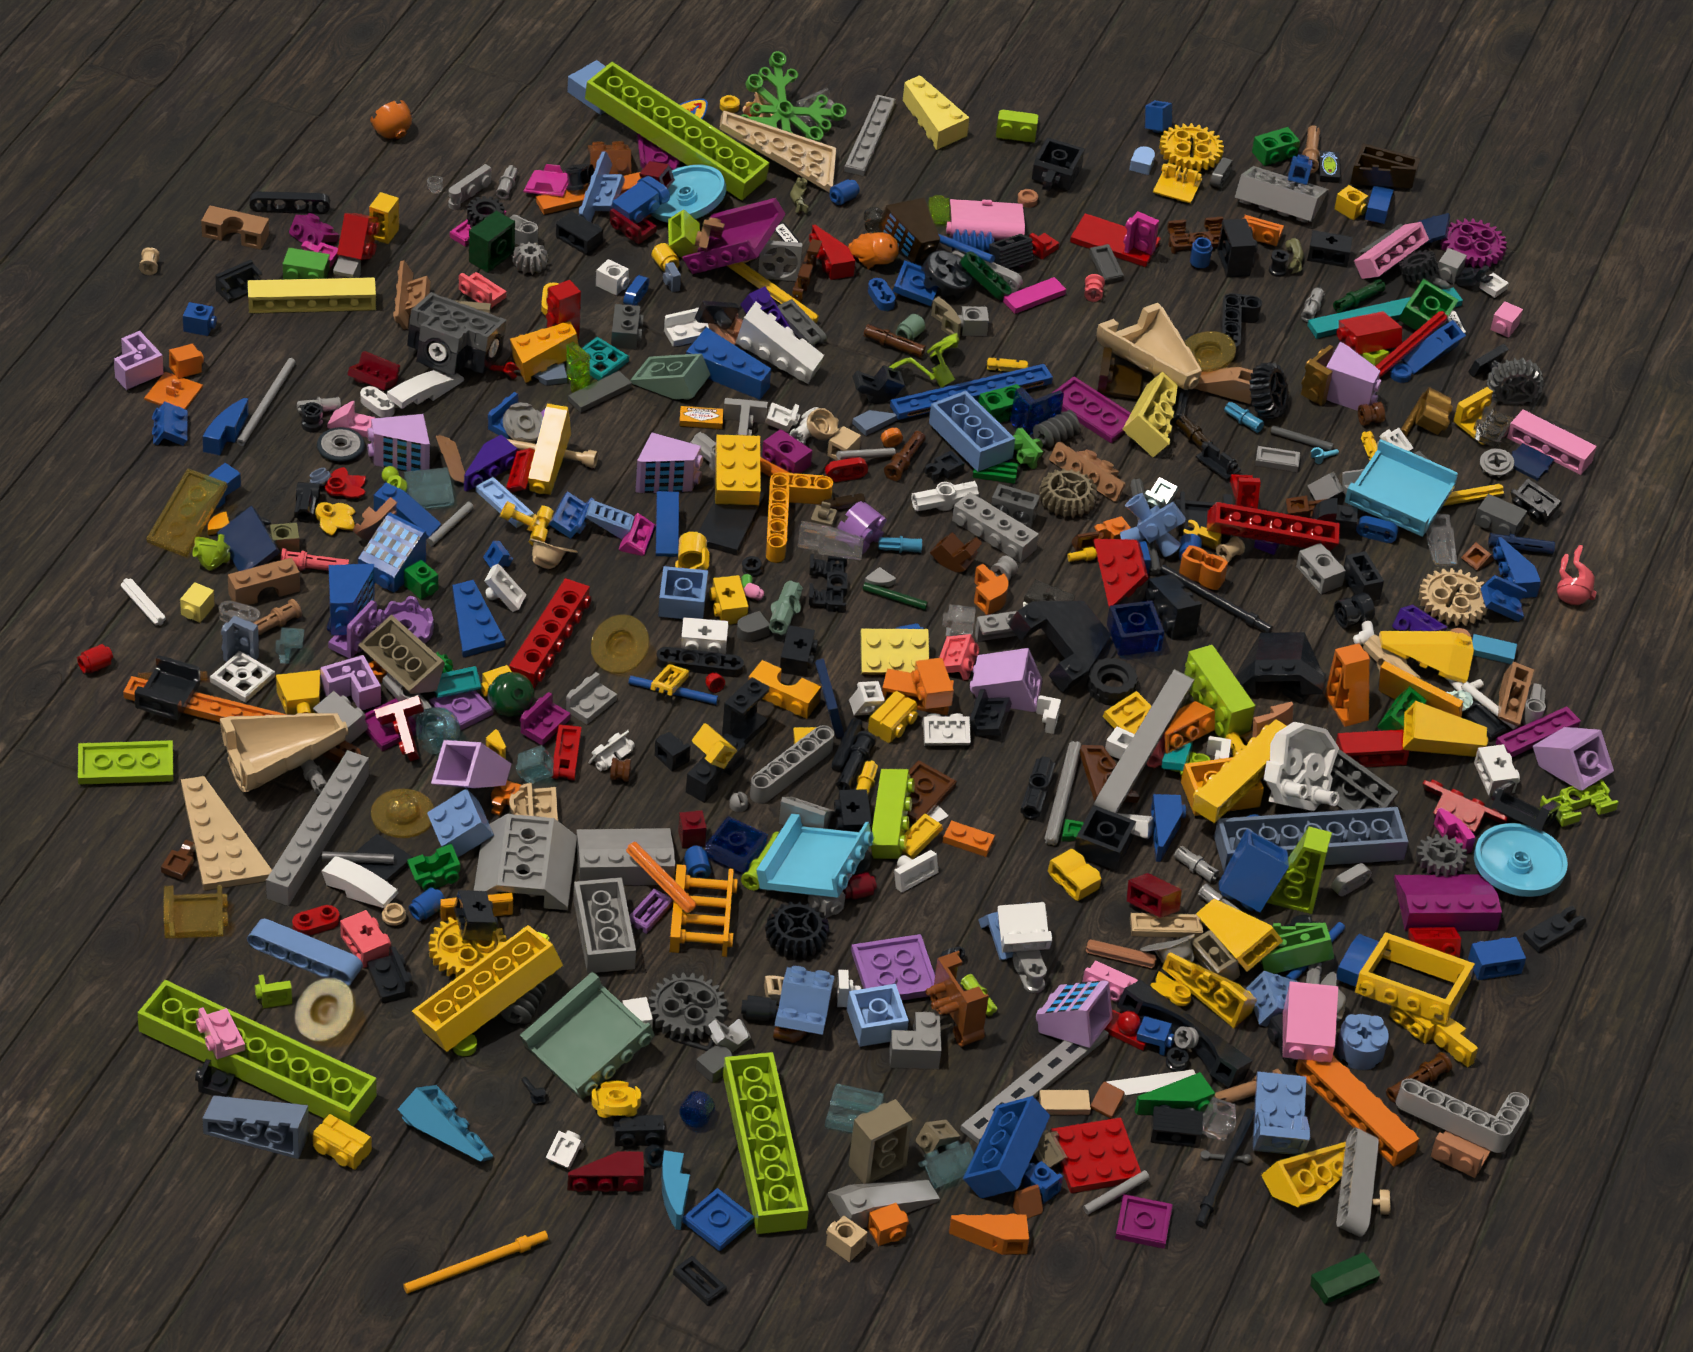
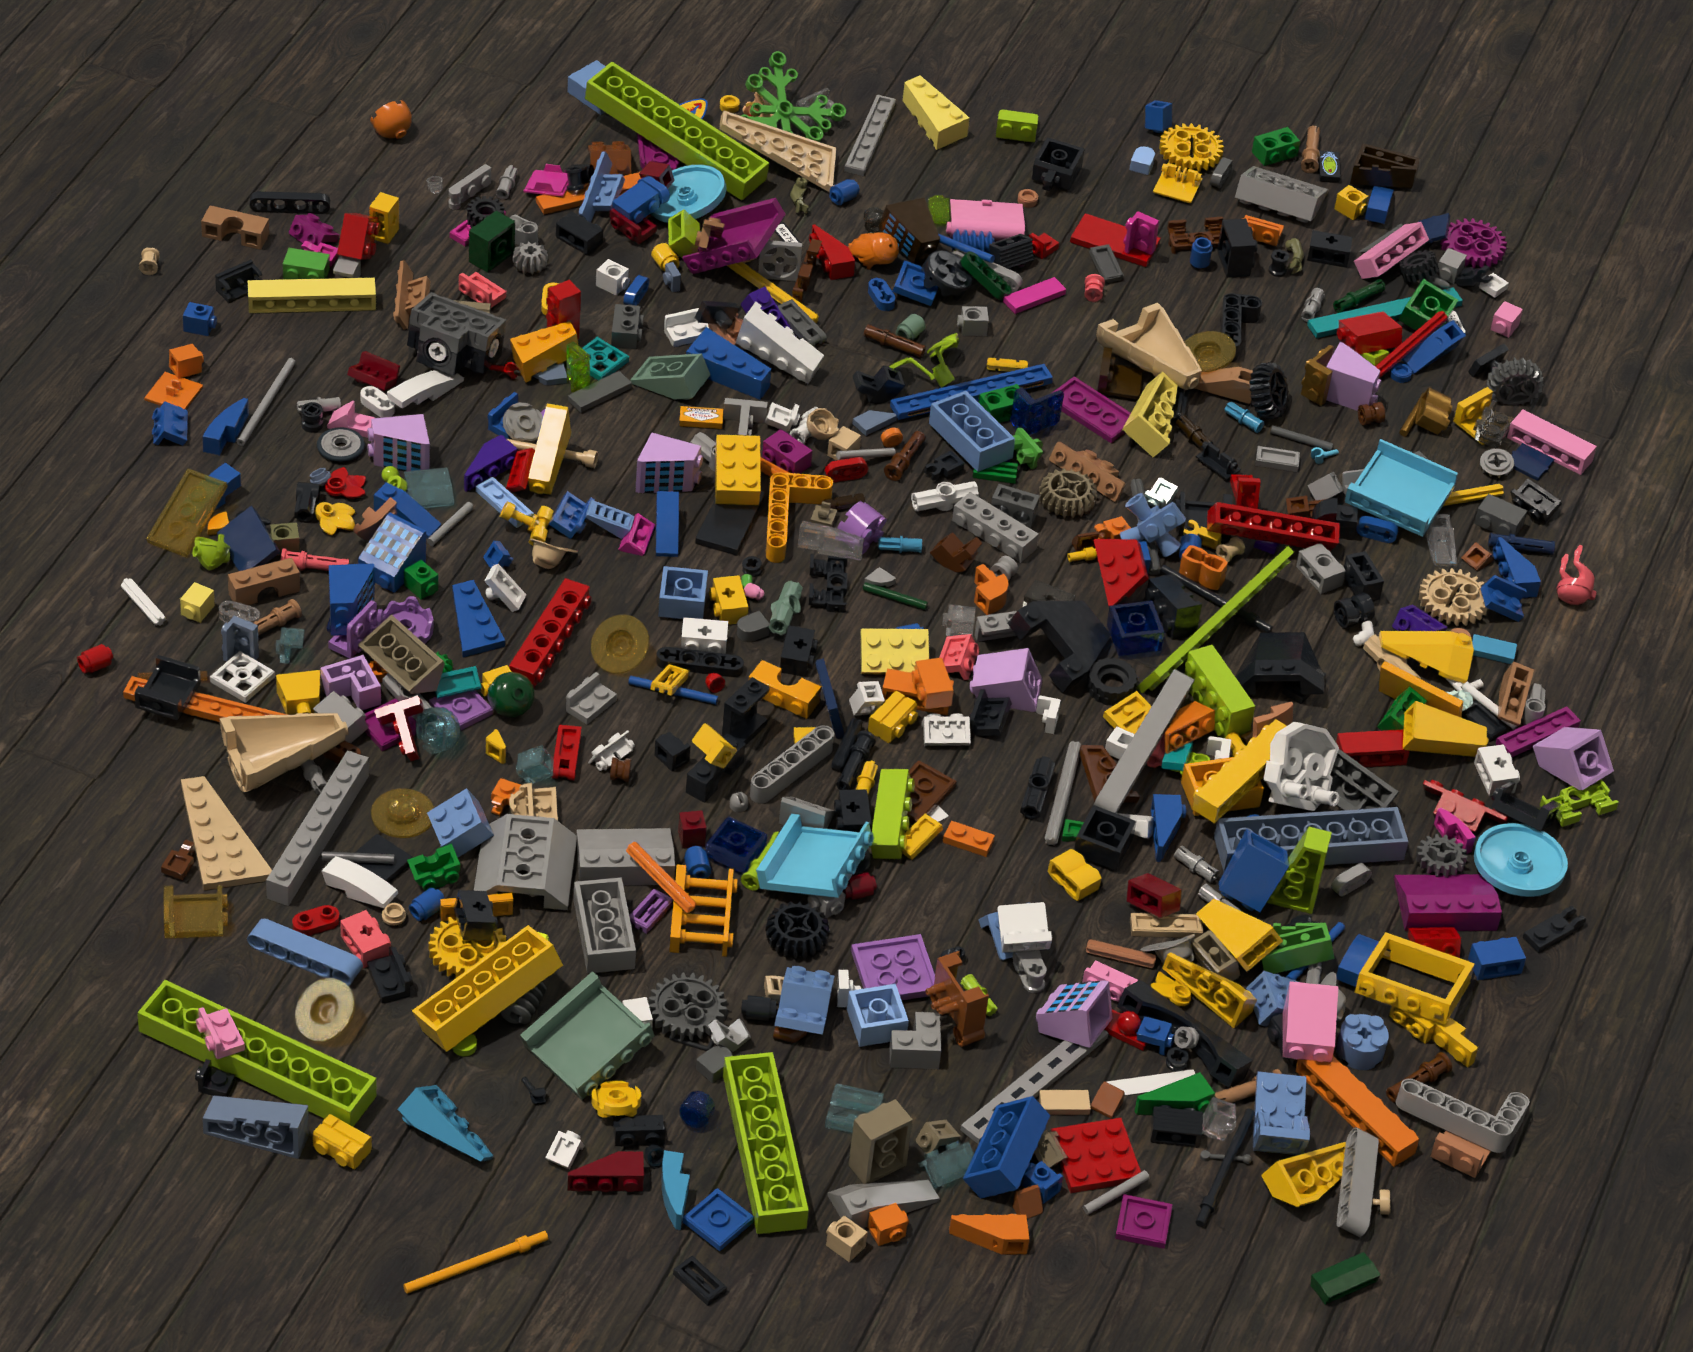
(125, 762): lime plate -> none
(138, 361): lavender brick -> none
(273, 994): lime bracket -> none
(452, 458): medium nougat piece -> none
(469, 766): lavender slope -> none
(543, 719): magenta bracket -> none
(693, 551): yellow piece -> none
(914, 871): white tile -> none
(945, 313): dark tan slope -> none
(1057, 428): dark grey piece -> none
(1216, 621): none -> lime plate
(1300, 169): blue brick -> none
(1349, 684): orange wedge -> none
(1369, 443): yellow axle -> none
(1396, 438): white bracket -> none

